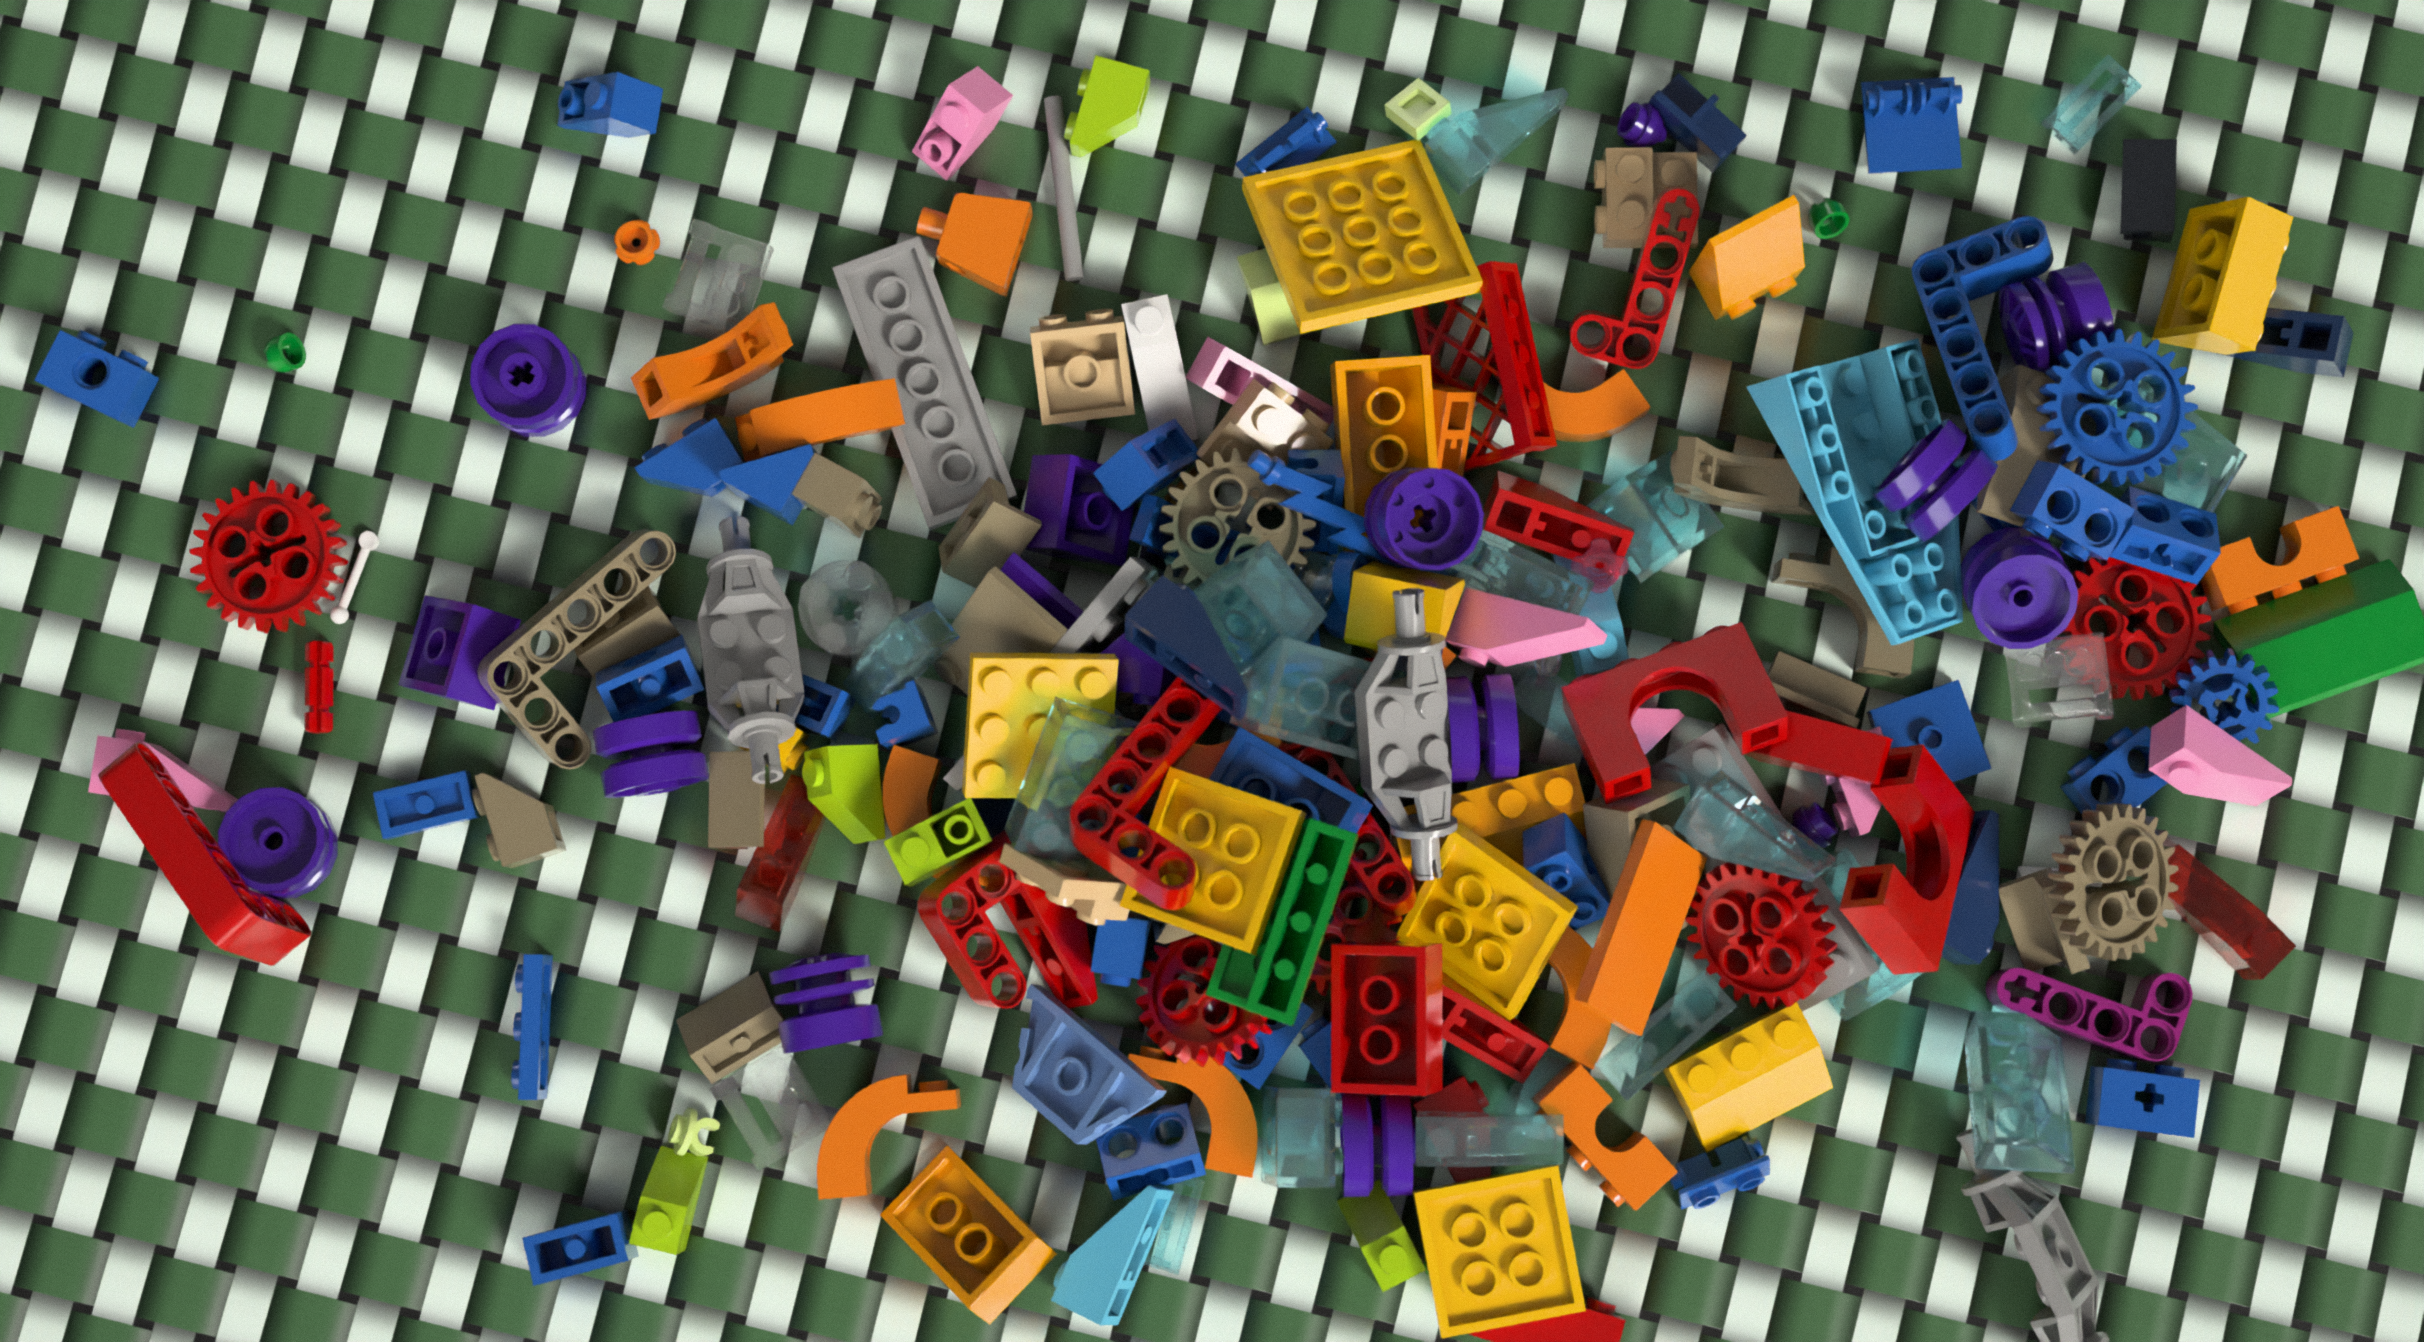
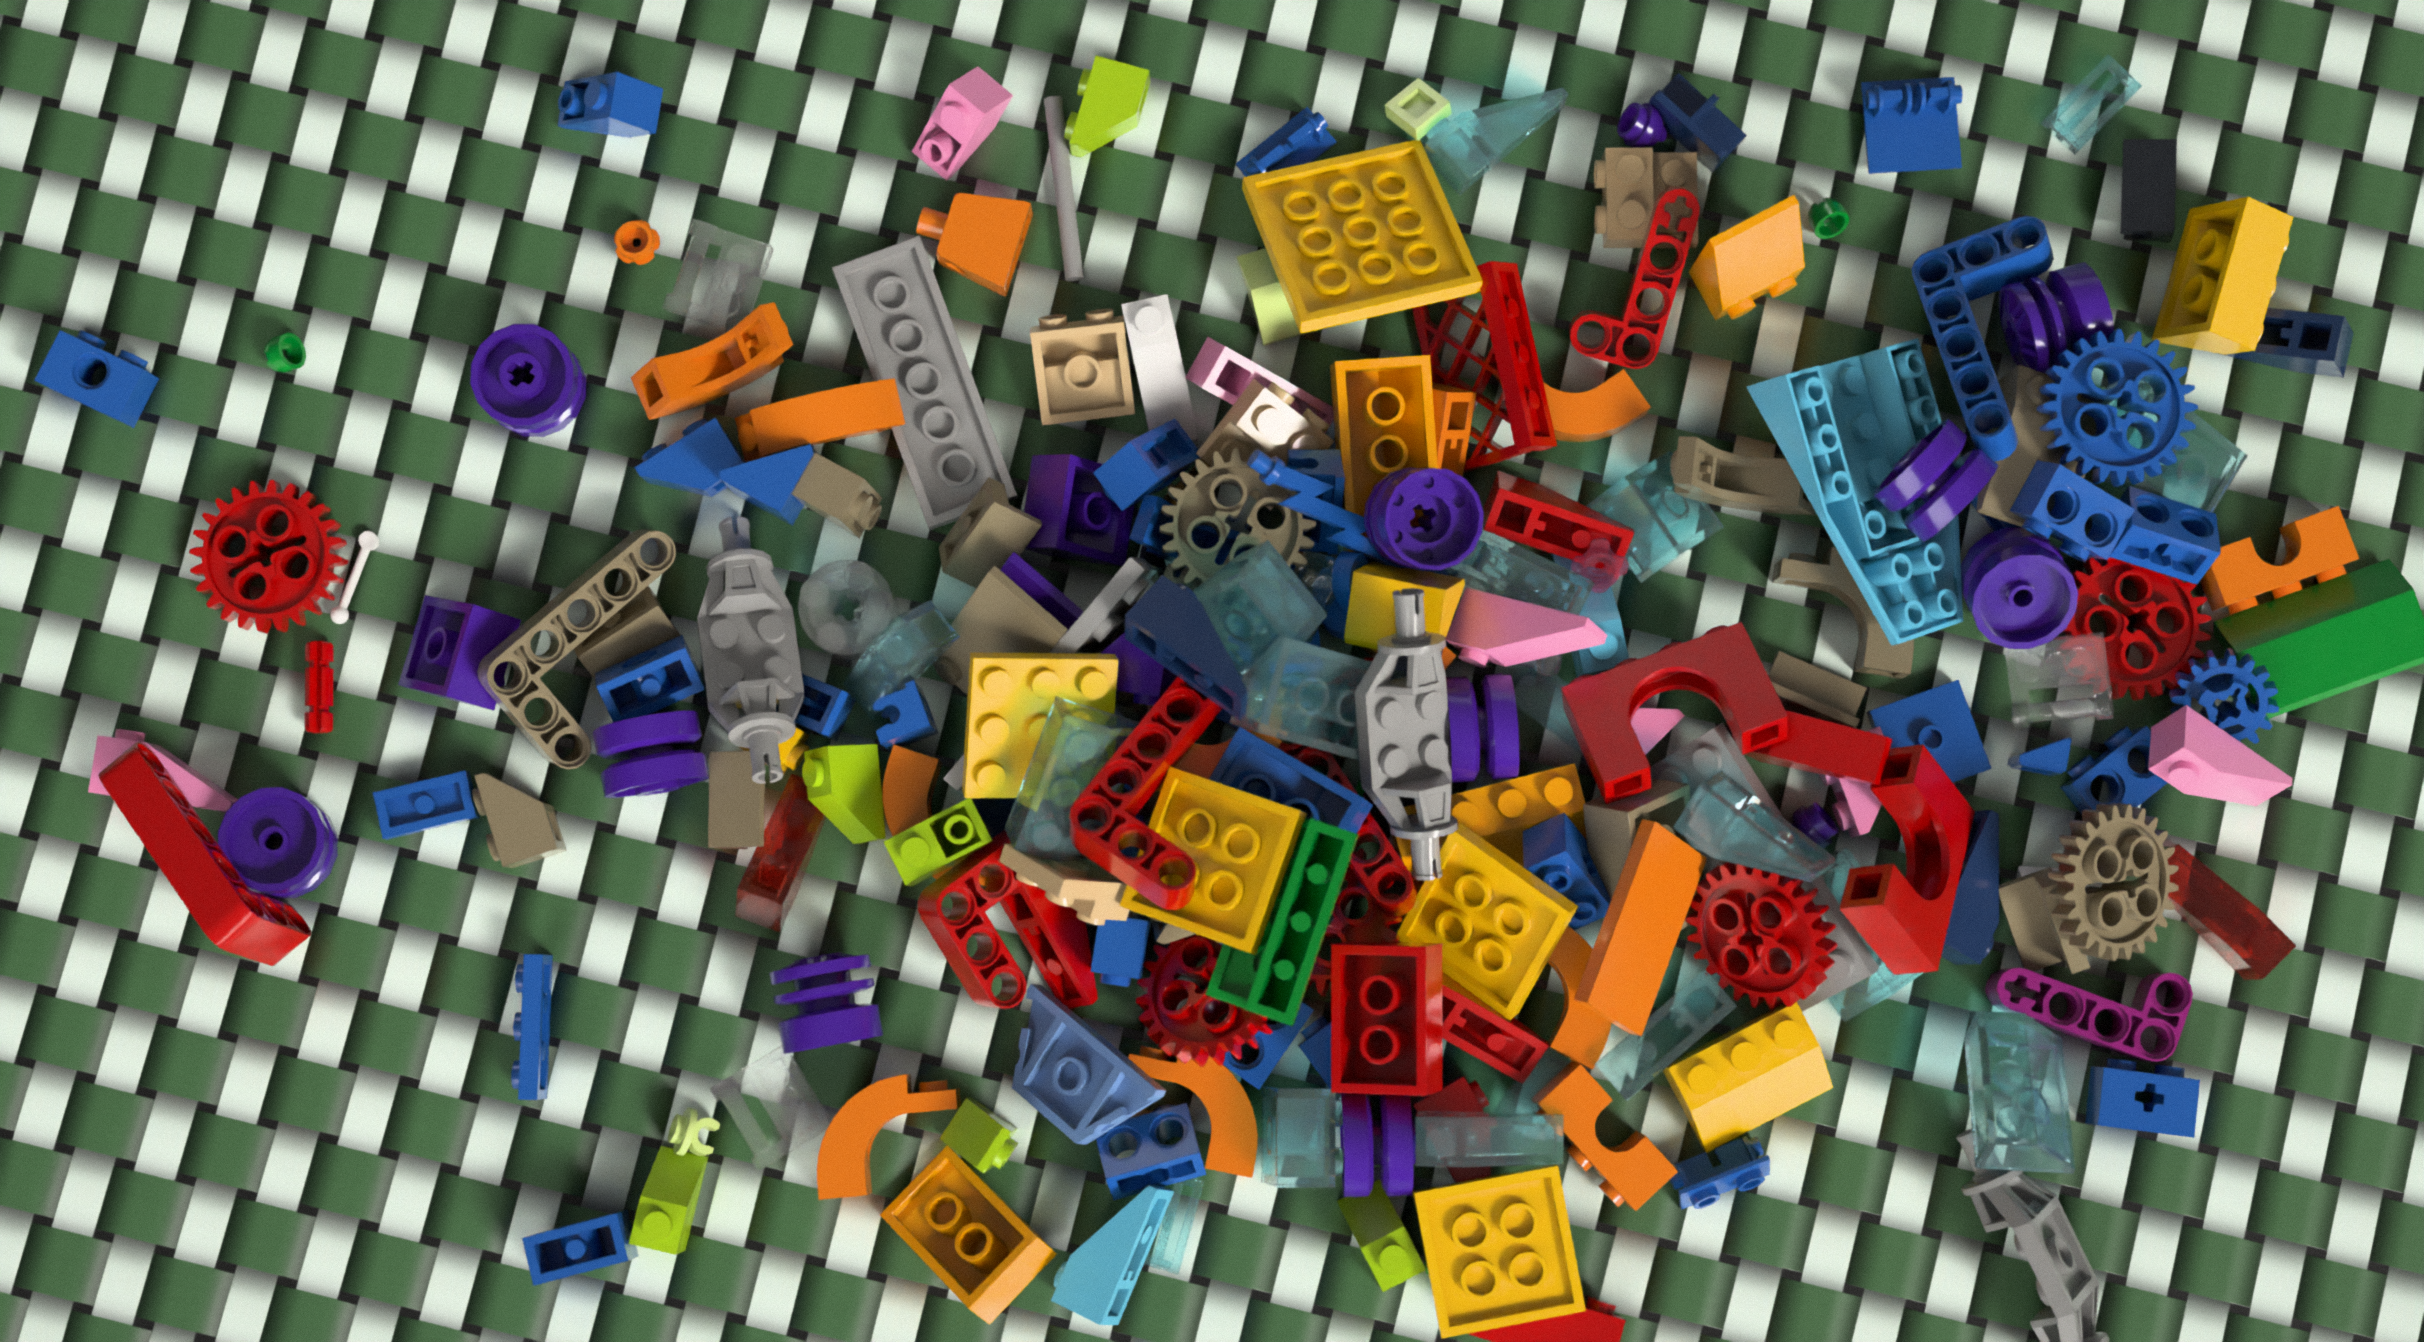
(732, 1028): dark tan panel -> none
(980, 1136): none -> lime slope
(2044, 760): none -> blue slope

